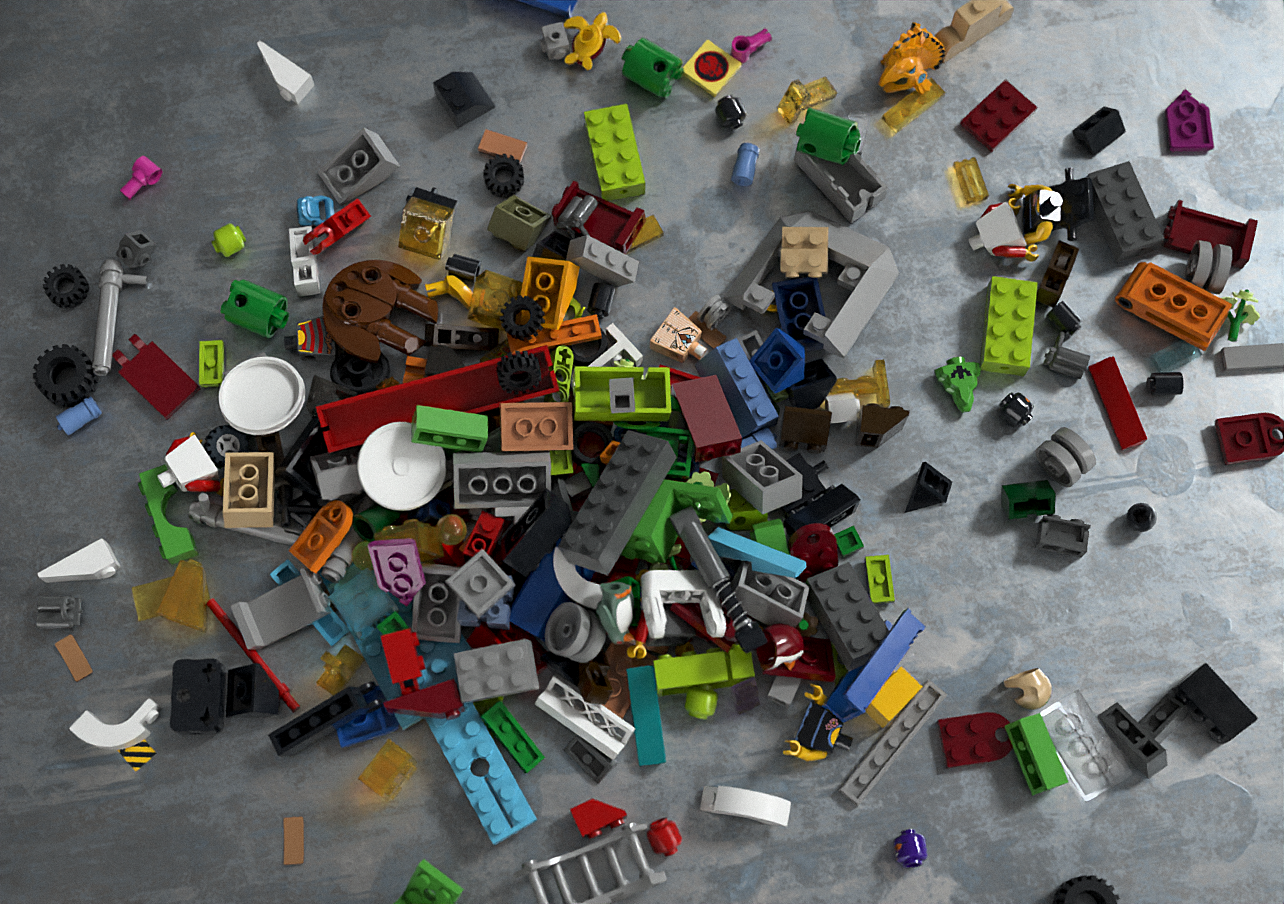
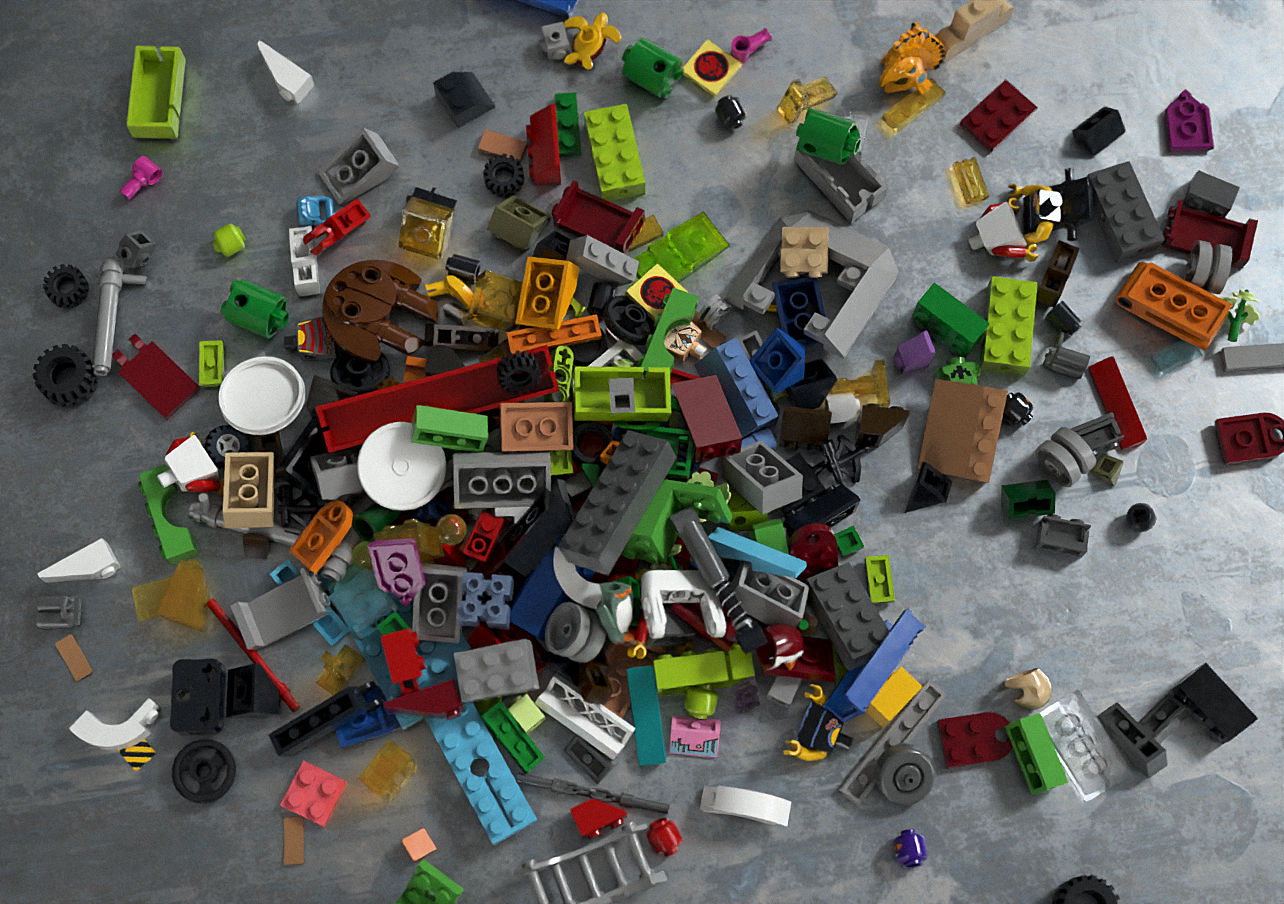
(77, 416): medium blue piece -> none
(156, 92): none -> lime piece
(184, 763): none -> black wheel
(256, 546): none -> dark brown slope
(313, 793): none -> coral plate
(419, 845): none -> orange slope
(455, 313): none -> light grey slope
(480, 583): light grey tile -> none
(526, 713): none -> yellowish green brick
(531, 326): black tyre -> none
(544, 147): none -> red slope
(567, 124): none -> green plate
(577, 214): dark grey piece -> none
(625, 800): none -> dark grey piece
(627, 324): none -> black wheel
(651, 291): none -> tile
(677, 312): none -> bright green arch
(684, 248): none -> clear neon green slope
(694, 736): none -> bright pink panel
(745, 168): medium blue piece -> none
(836, 462): none -> black piece
(904, 774): none -> dark grey wheel
(914, 354): none -> medium lavender slope
(949, 321): none -> green brick
(963, 429): none -> medium nougat slope
(1100, 433): none -> dark grey hinge
(1108, 469): none -> olive slope
(1165, 383): black brick -> none
(1211, 194): none -> dark grey hinge

